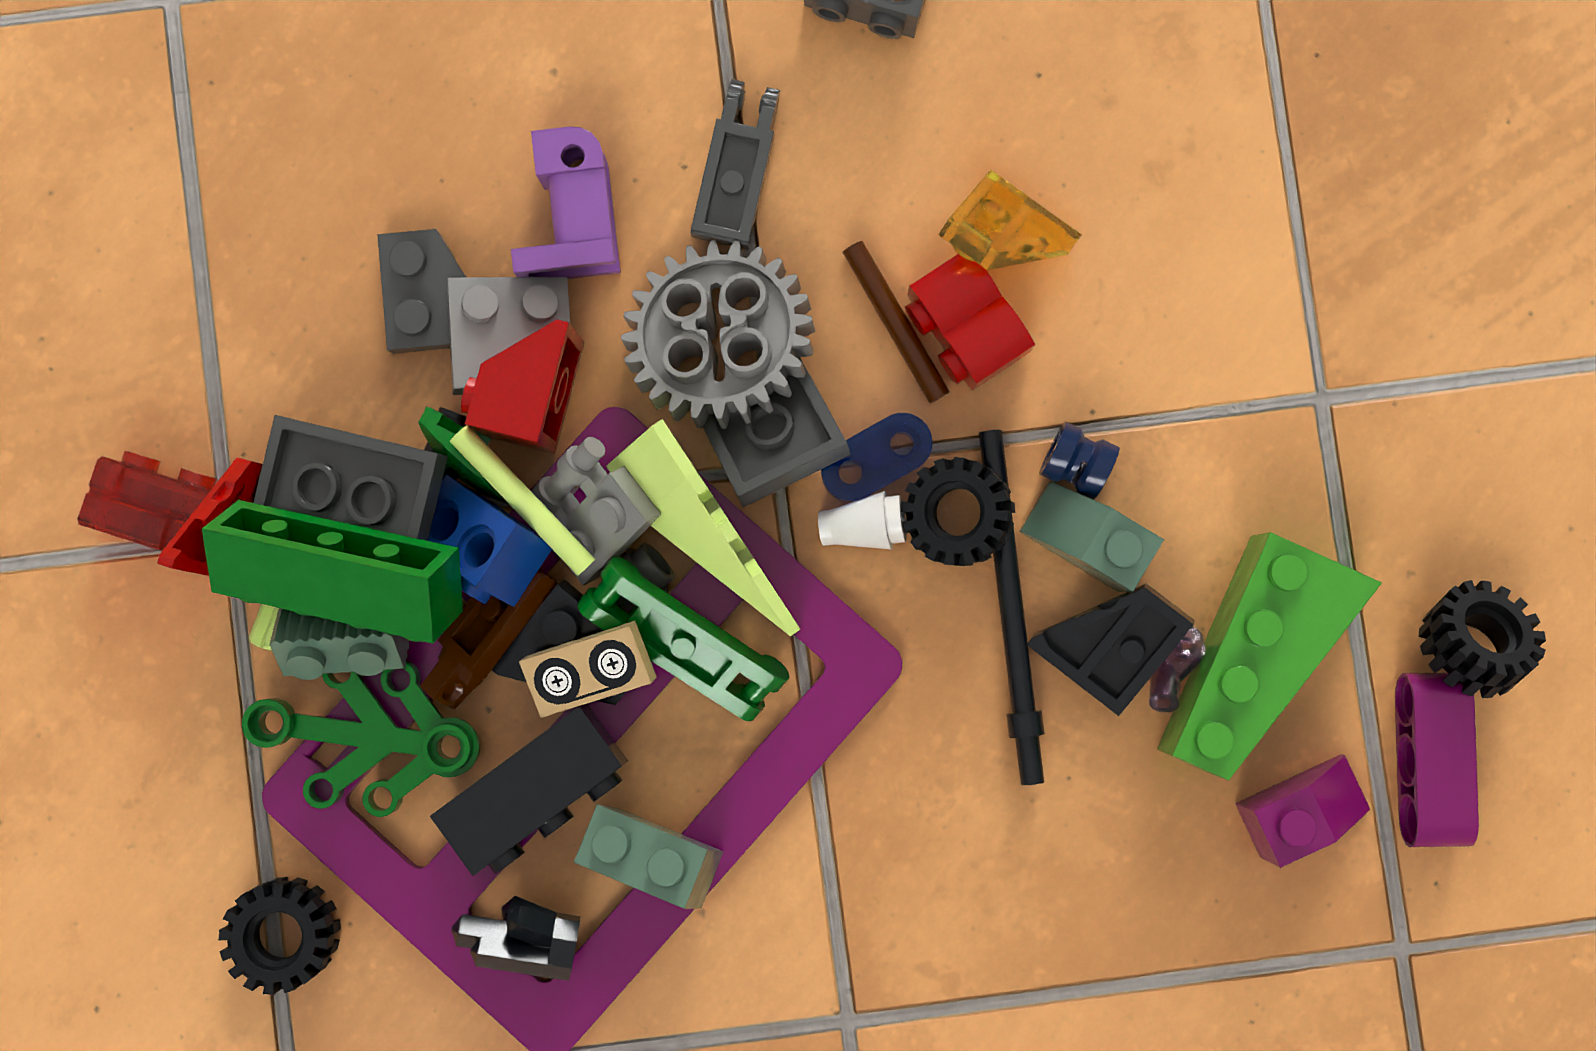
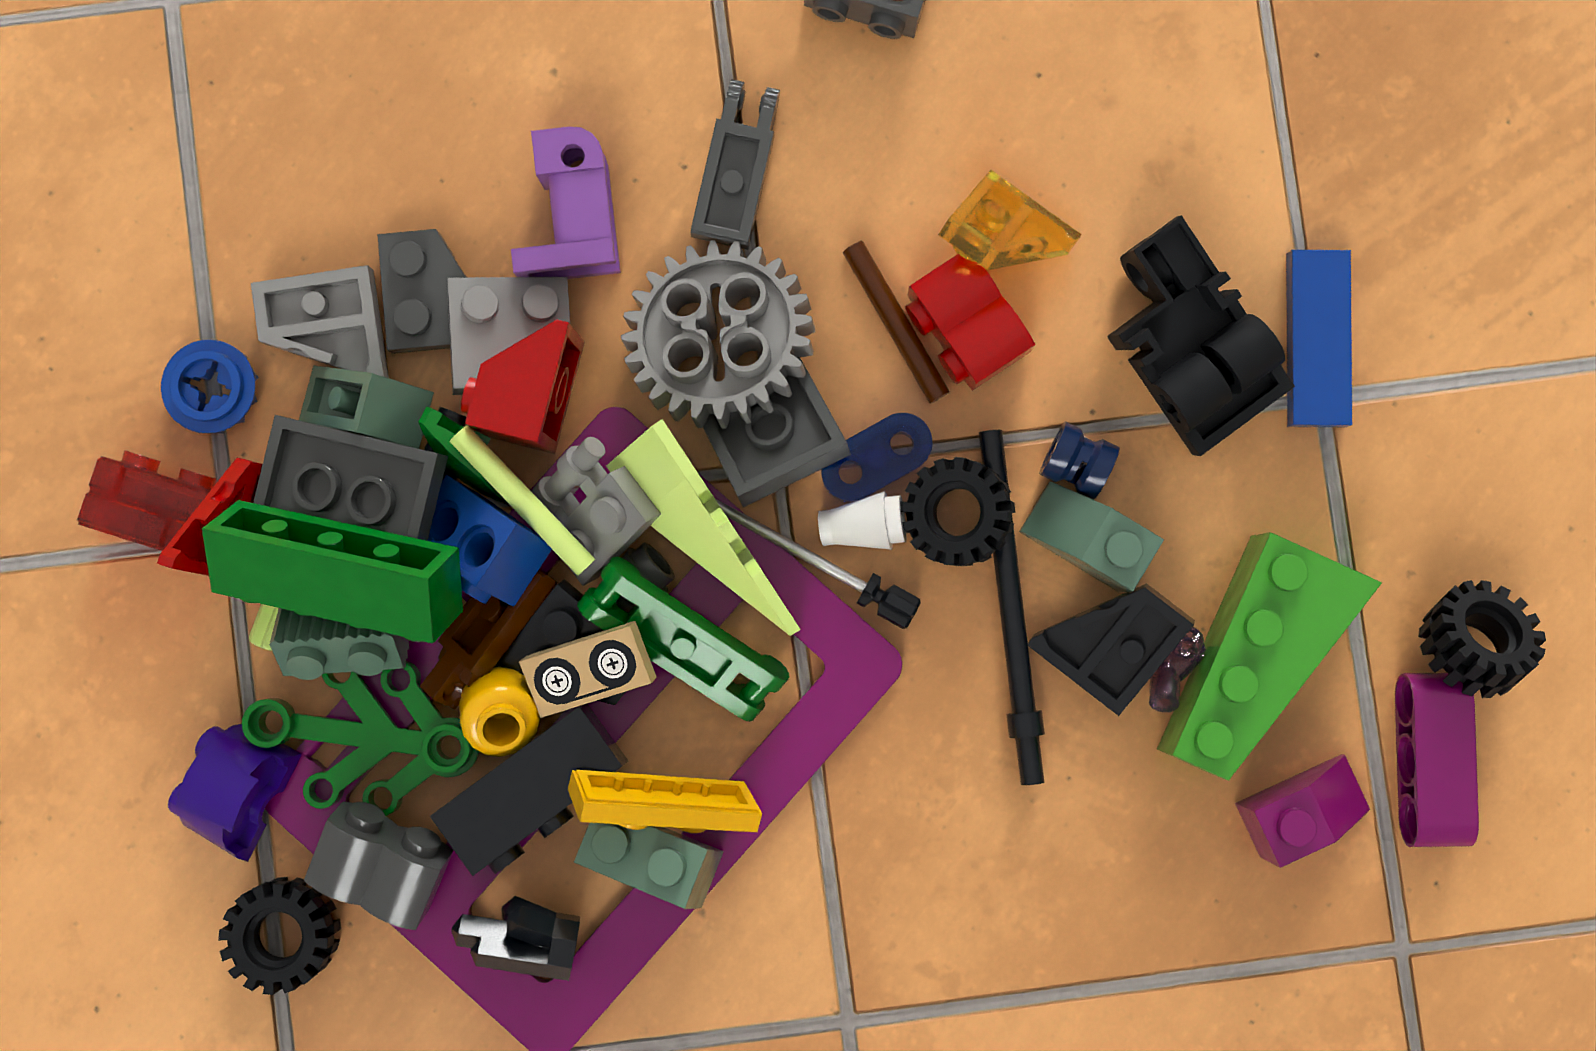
(199, 362): none -> blue gear
(230, 788): none -> dark purple cylinder
(324, 318): none -> light grey wing
(365, 405): none -> sand green slope
(378, 864): none -> dark grey brick
(498, 713): none -> yellow head
(663, 801): none -> yellow plate
(893, 604): none -> piece
(1197, 345): none -> black plate
(1319, 338): none -> blue tile

